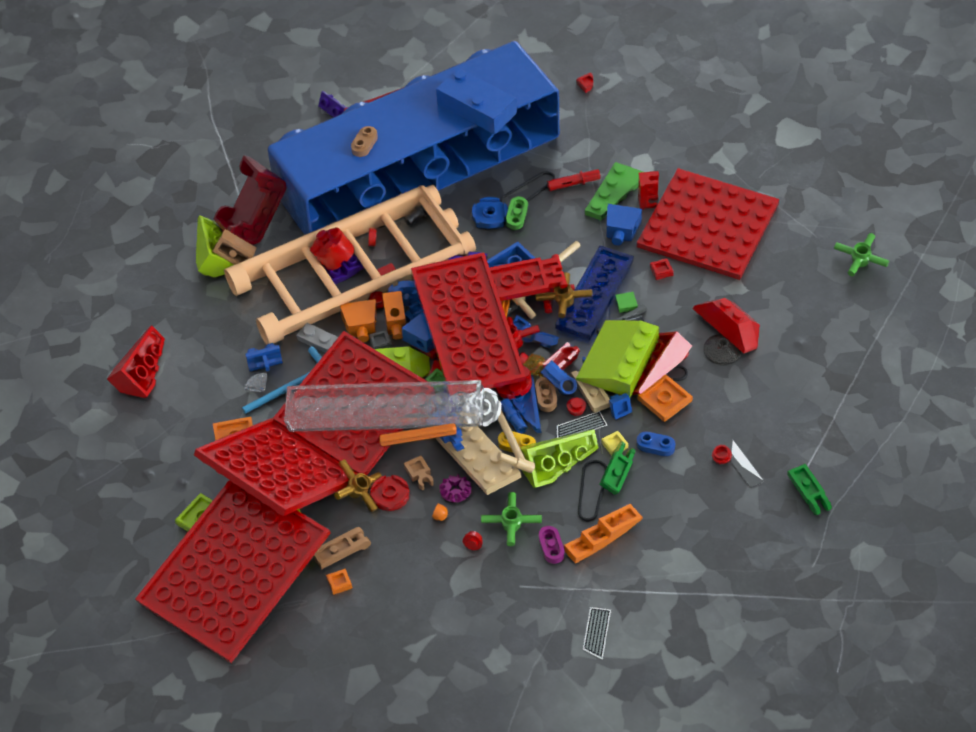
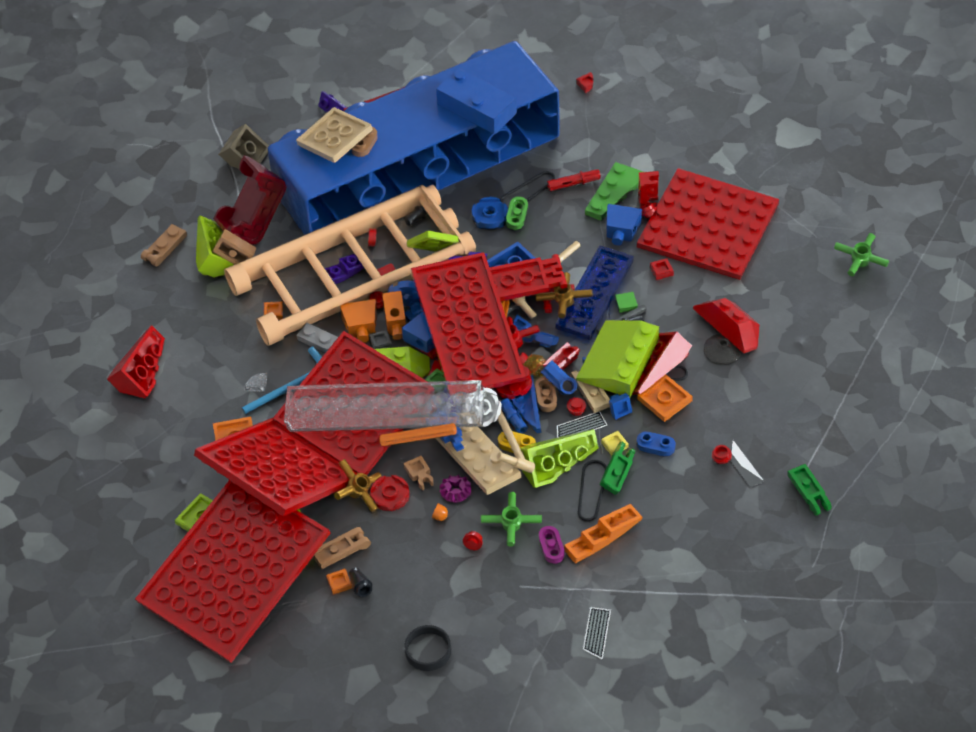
(164, 245): none -> medium nougat plate
(243, 142): none -> dark tan slope
(263, 358): blue hips -> none
(275, 307): none -> orange tile
(332, 248): red brick -> none
(334, 134): none -> tan plate
(361, 584): none -> black cone
(427, 629): none -> black tyre
(432, 241): none -> lime plate
(648, 210): none -> red plate

